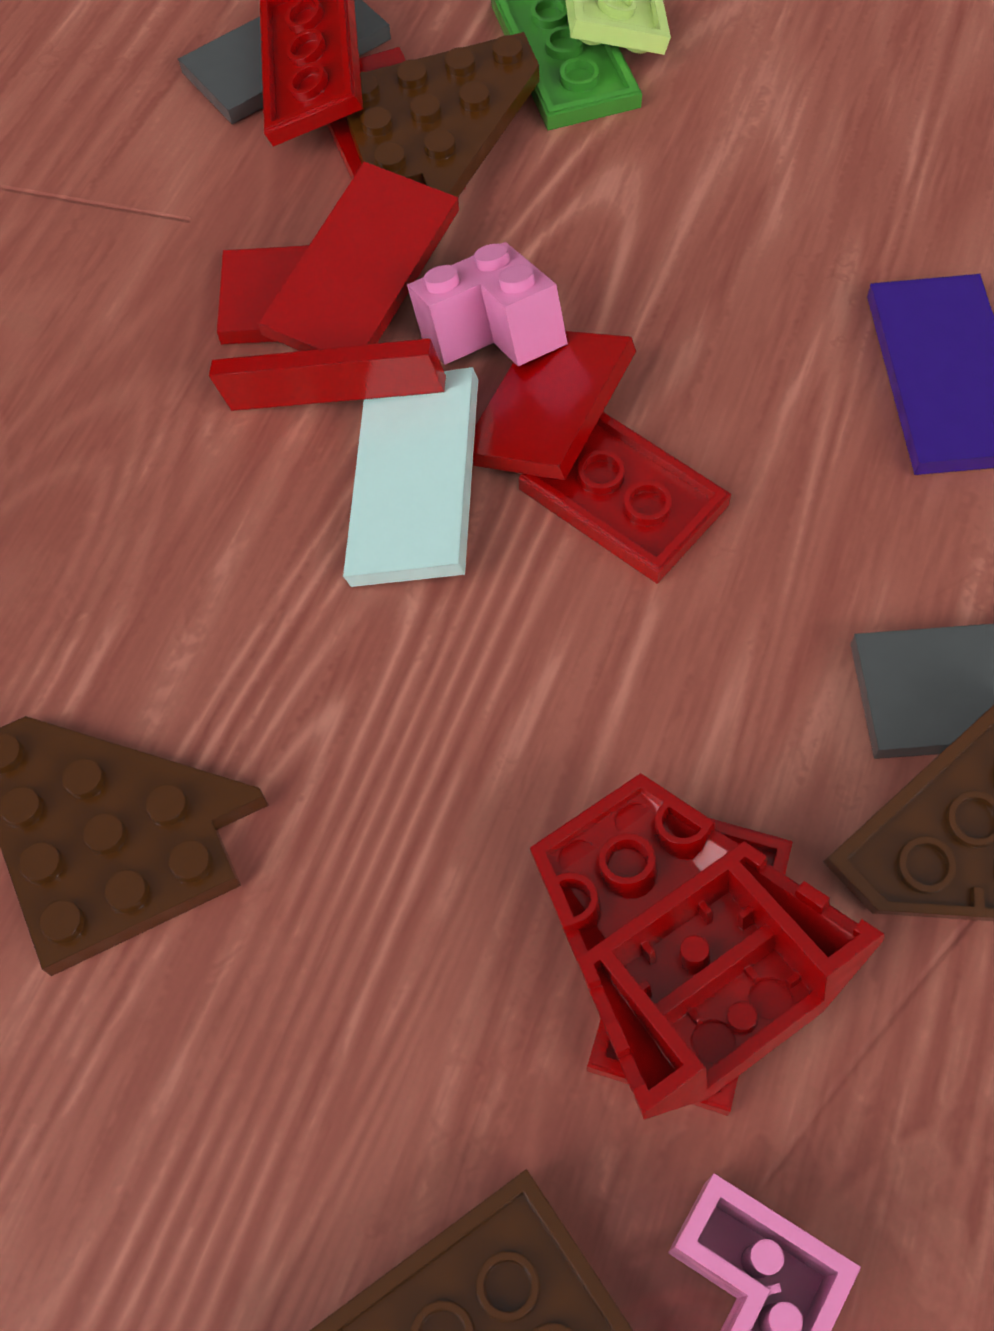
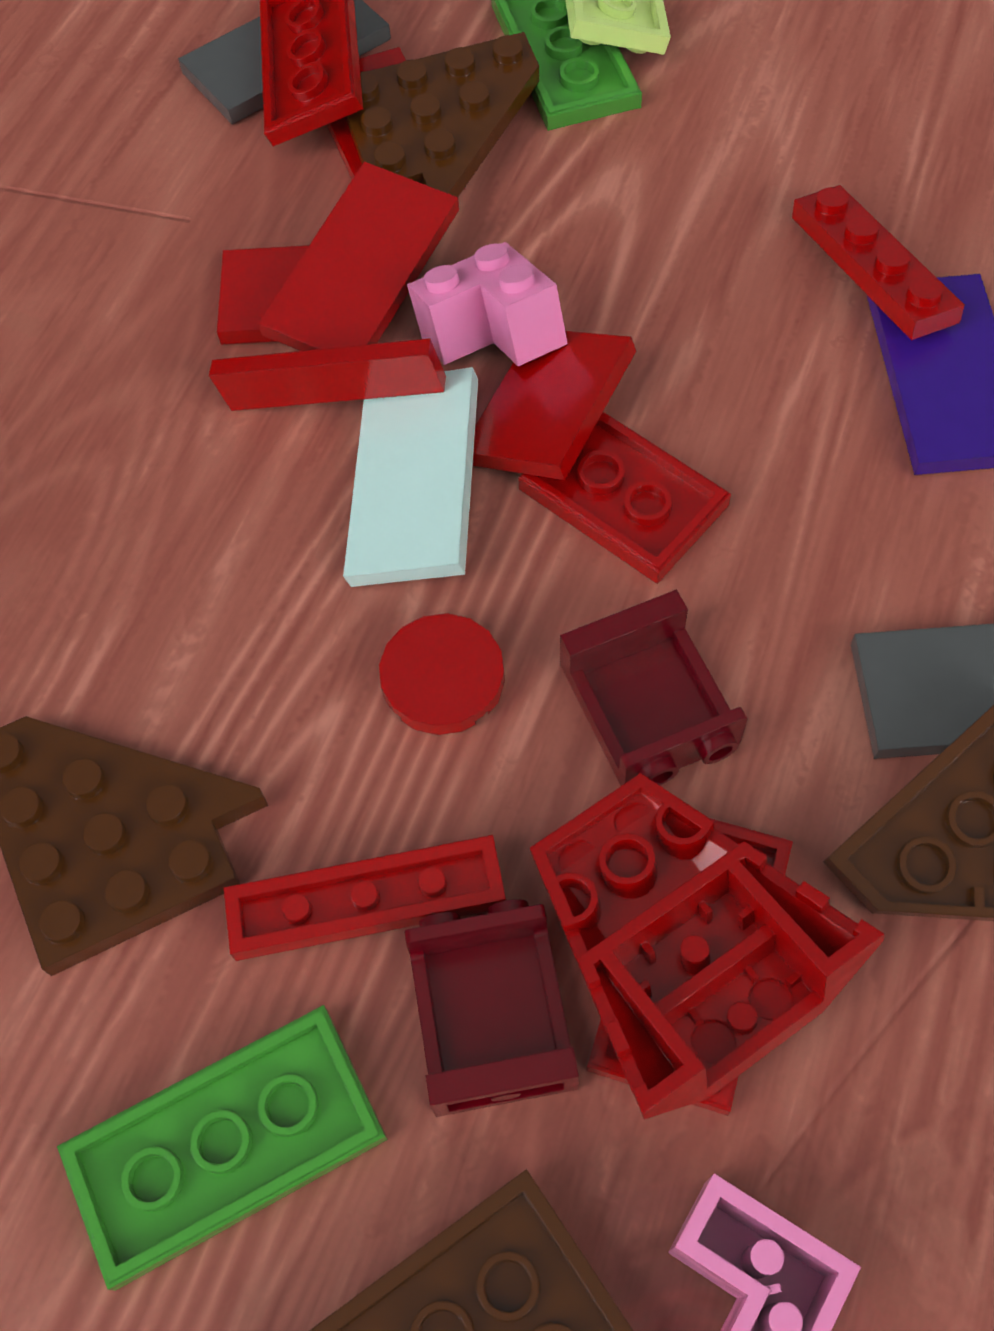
(219, 1147): none -> bright green tile
(361, 897): none -> red plate
(442, 673): none -> red tile
(490, 1008): none -> dark red panel
(649, 691): none -> dark red panel
(877, 262): none -> red plate

